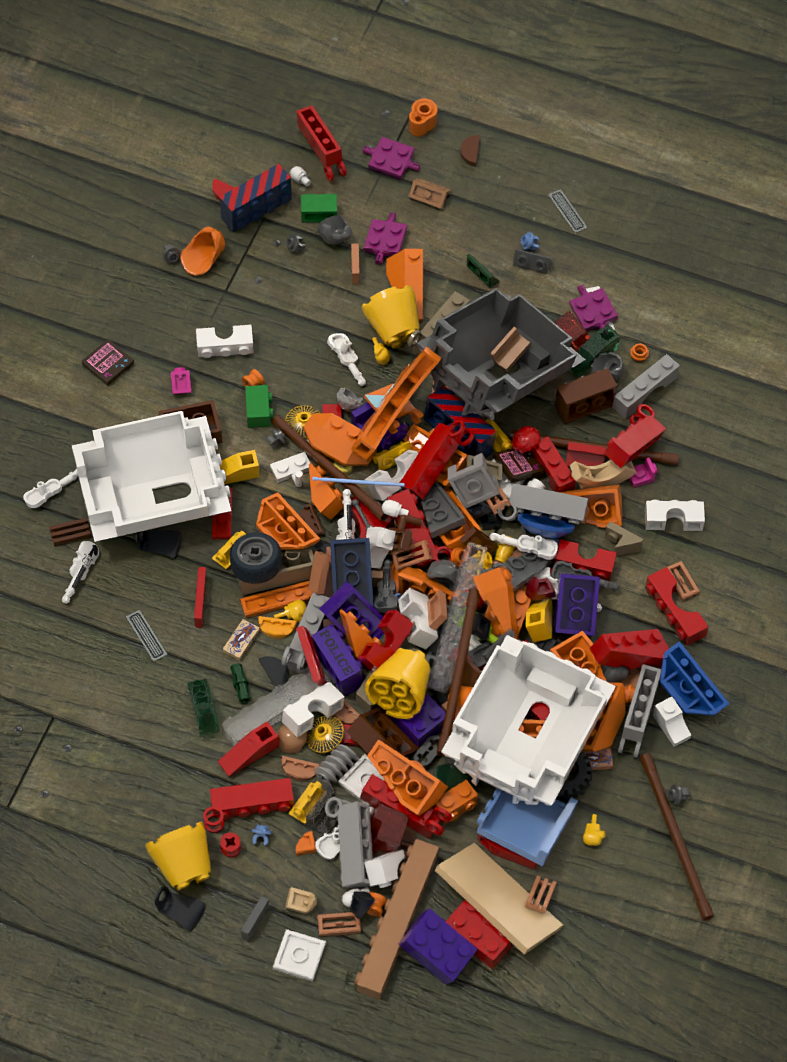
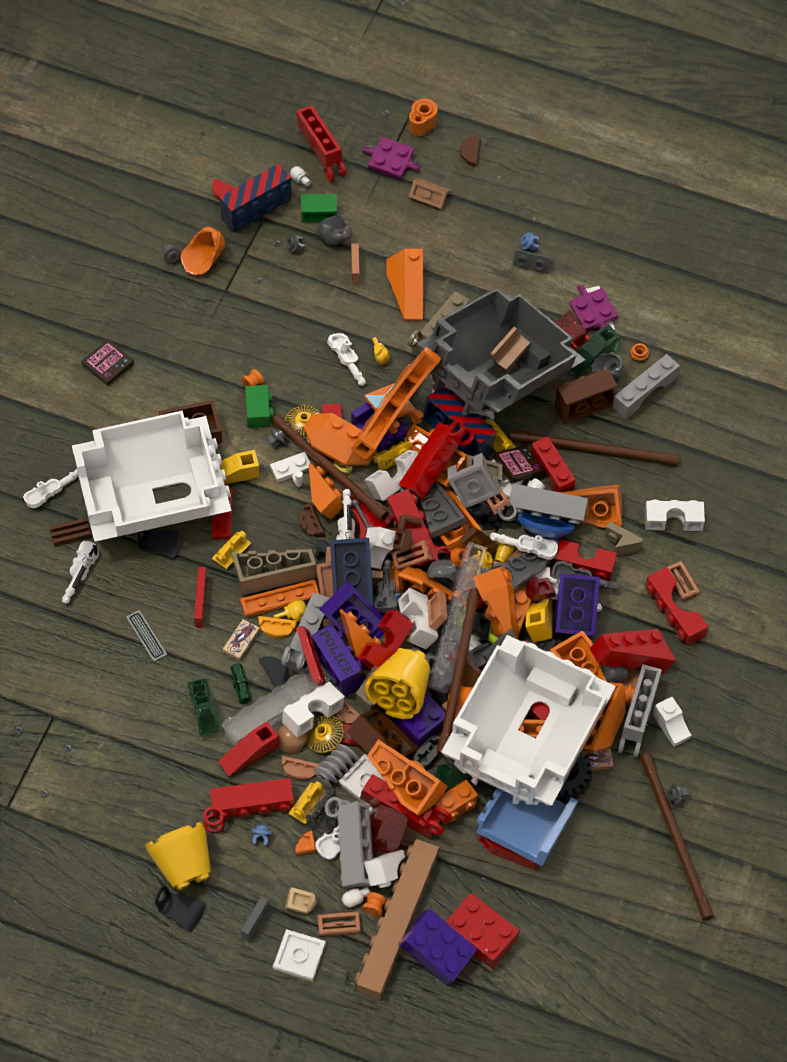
(180, 381): dark pink bracket -> none
(210, 345): white arch -> none
(233, 849): red wheel -> none
(255, 558): black wheel -> none
(284, 524): orange wedge -> none
(319, 572): nougat tile -> none
(348, 400): light grey hair -> none
(359, 481): light blue piece -> none
(360, 903): black slope -> none
(385, 238): magenta plate -> none
(393, 315): yellow cone -> none
(393, 508): white cylinder -> none
(481, 271): dark green slope -> none
(498, 898): tan tile -> none
(525, 439): red hair -> none
(545, 884): nougat tile -> none
(567, 210): sticker -> none
(585, 454): red panel -> none
(593, 835): yellow piece -> none
(601, 475): tan arch -> none
(636, 438): red hinge -> none
(644, 473): dark pink bracket -> none
(689, 683): blue wedge -> none

